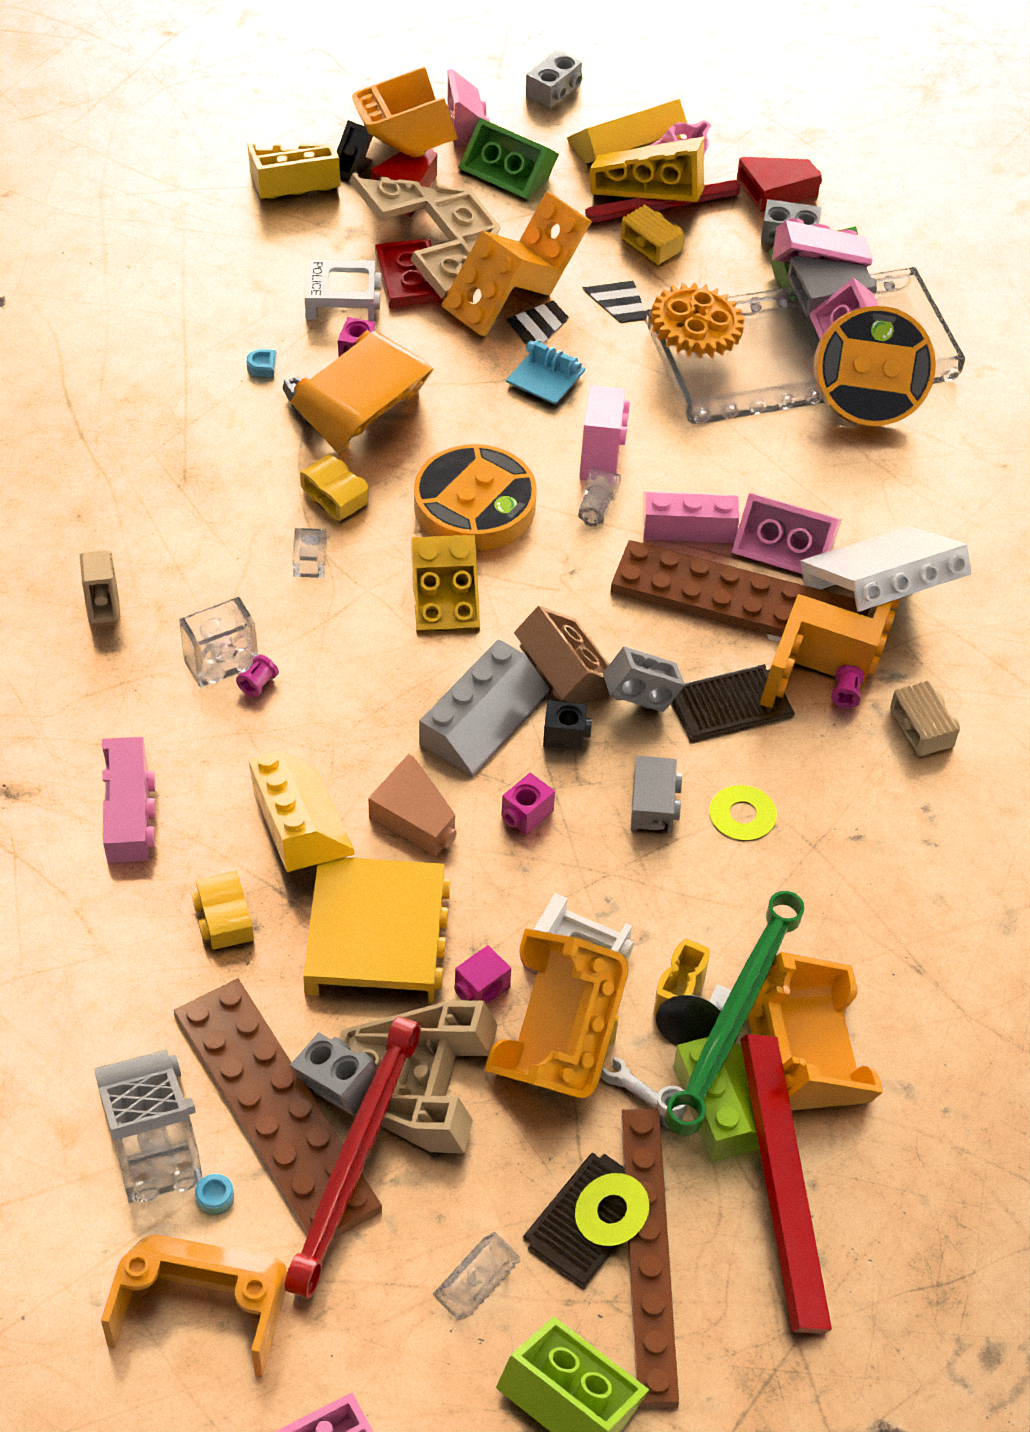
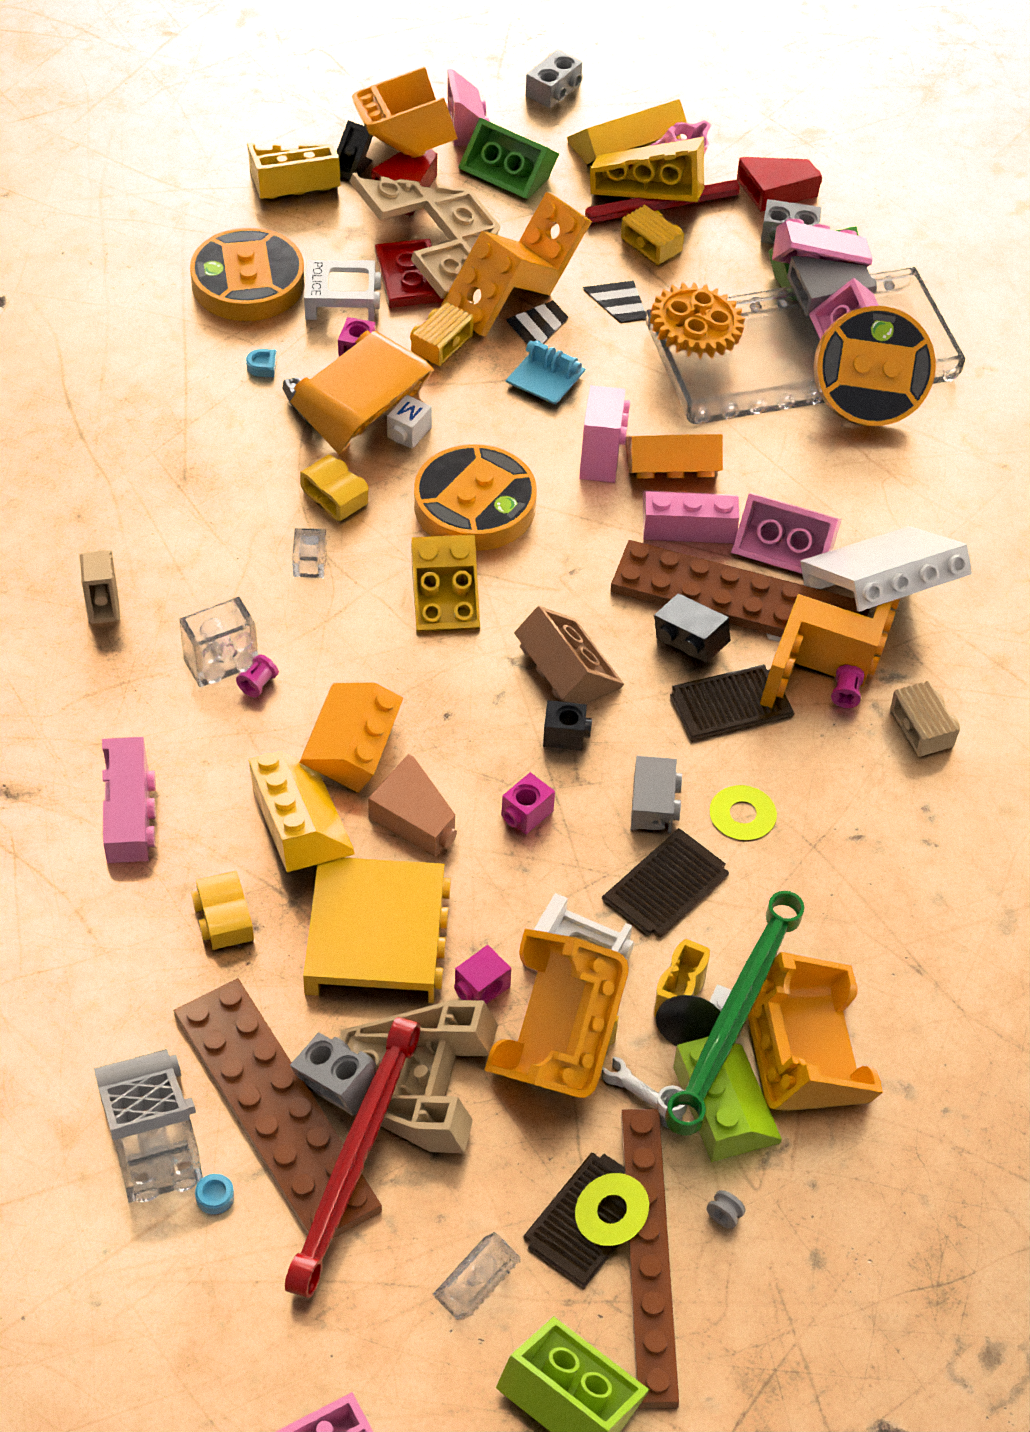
(247, 274): none -> light orange piece
(252, 1277): light orange windscreen -> none
(351, 732): none -> light orange slope
(409, 421): none -> white brick
(441, 333): none -> yellow brick
(483, 708): light grey slope -> none
(600, 490): clear piece -> none
(643, 679): light grey brick -> none
(667, 884): none -> dark brown window
(674, 454): none -> light orange slope
(692, 628): none -> brick
(726, 1209): none -> light grey bush
(785, 1185): red tile -> none

